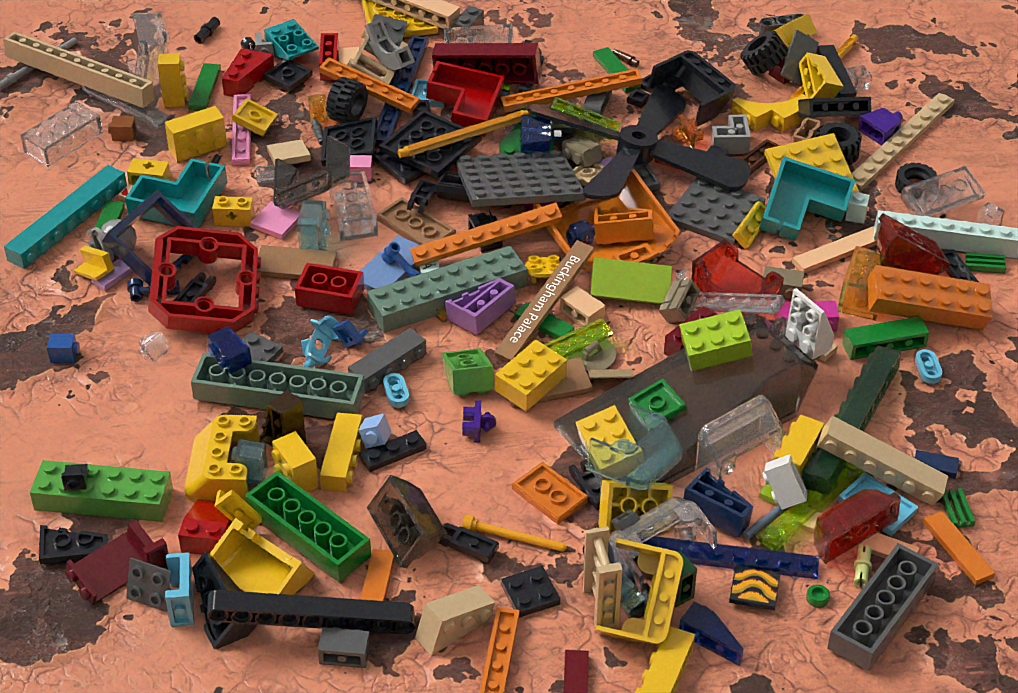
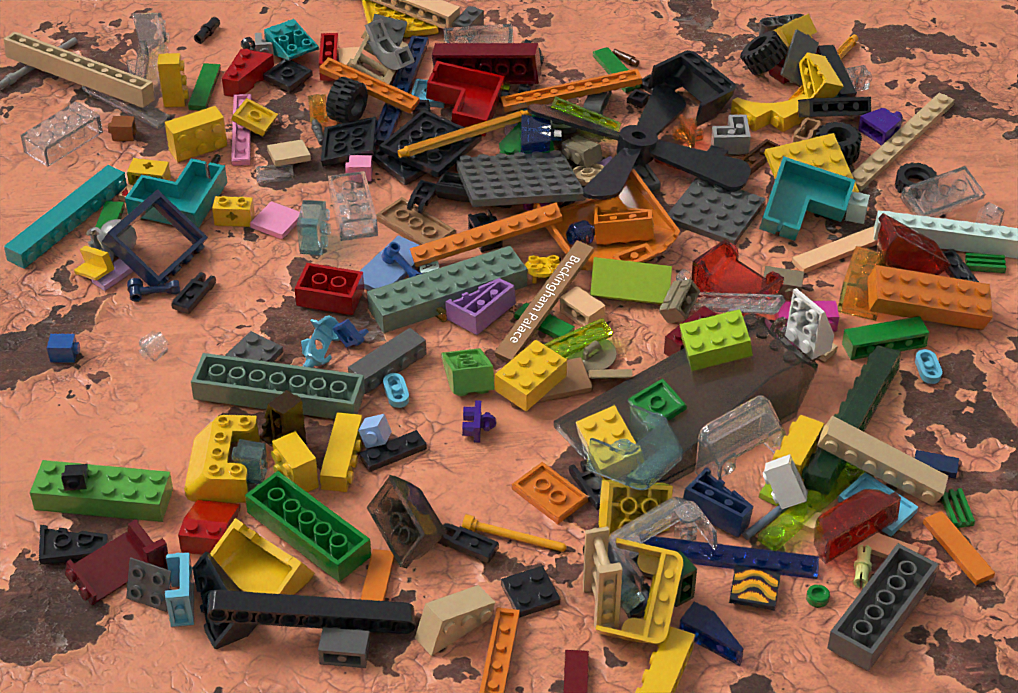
(208, 246): red panel -> none
(228, 350): clear blue brick -> none
(235, 507): yellow panel -> none
(290, 191): clear smoke windscreen -> none
(290, 262): medium nougat tile -> none
(625, 520): dark grey tile -> none
(750, 225): yellow tile -> none

